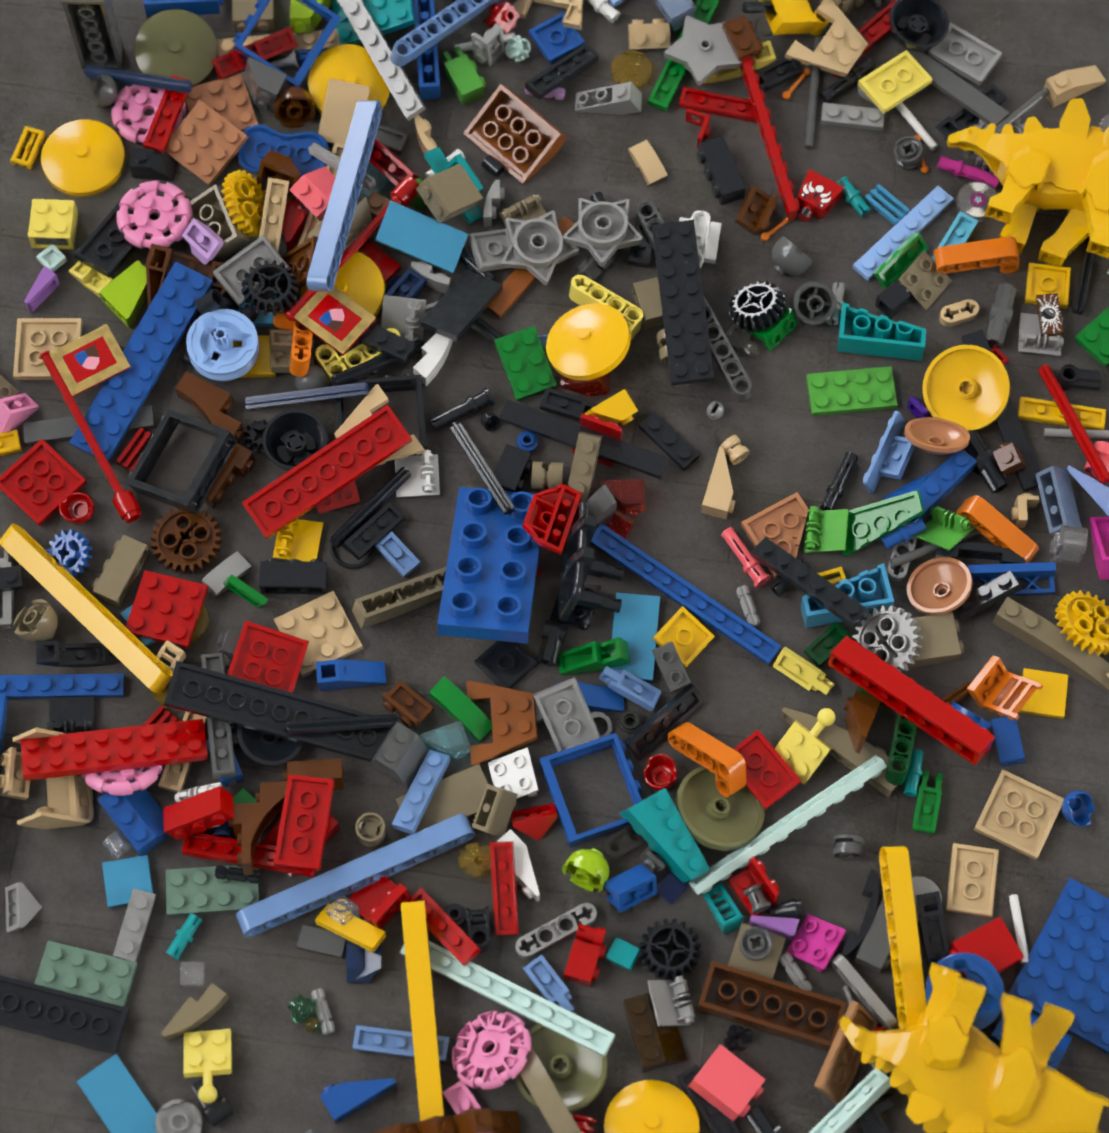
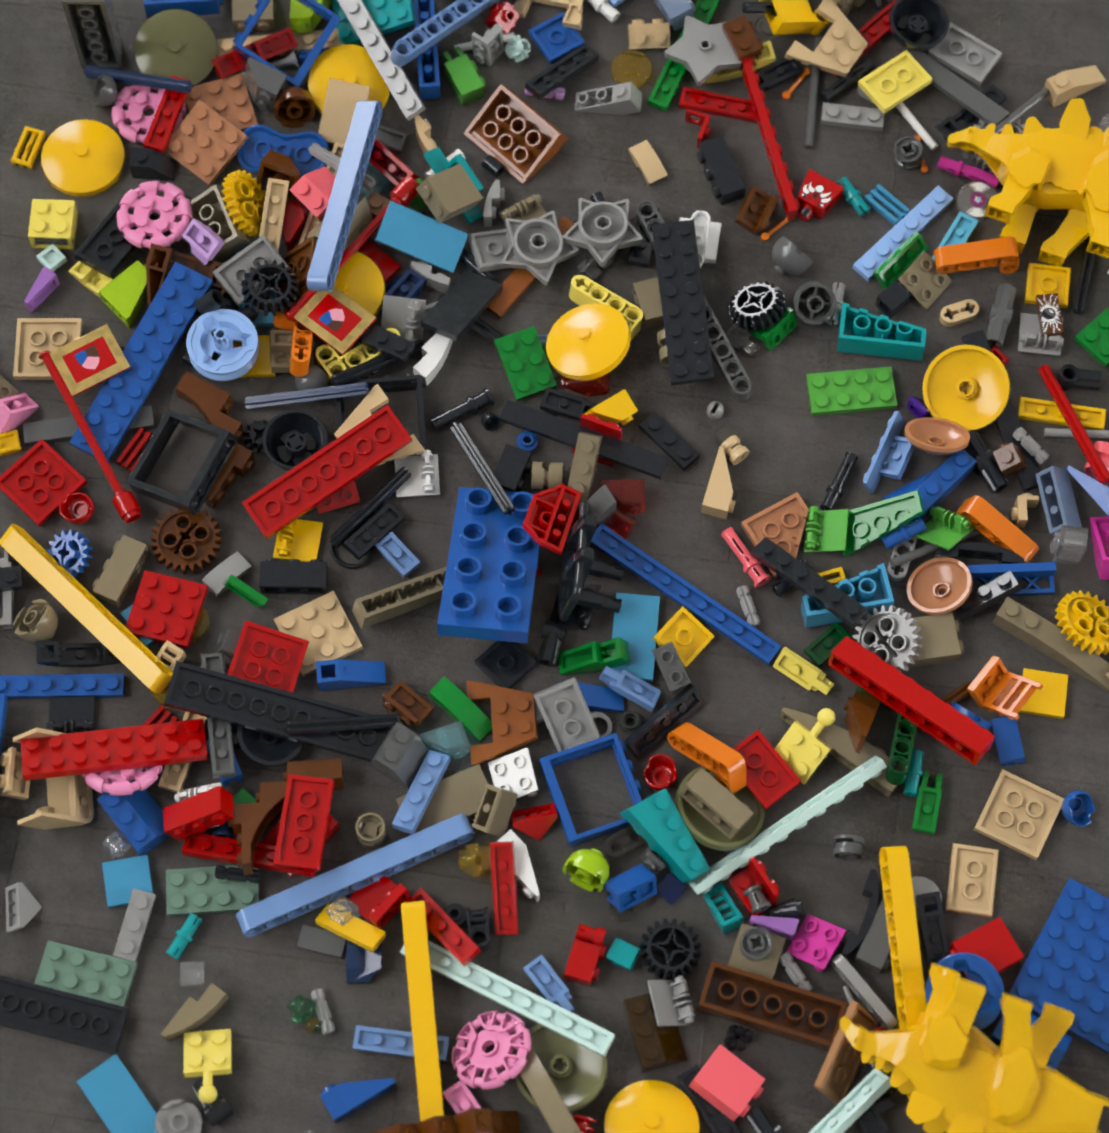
(554, 927): light grey beam -> none
(716, 803): none -> dark tan brick
(1018, 925): white bar -> none
(1030, 445): none -> light grey axle

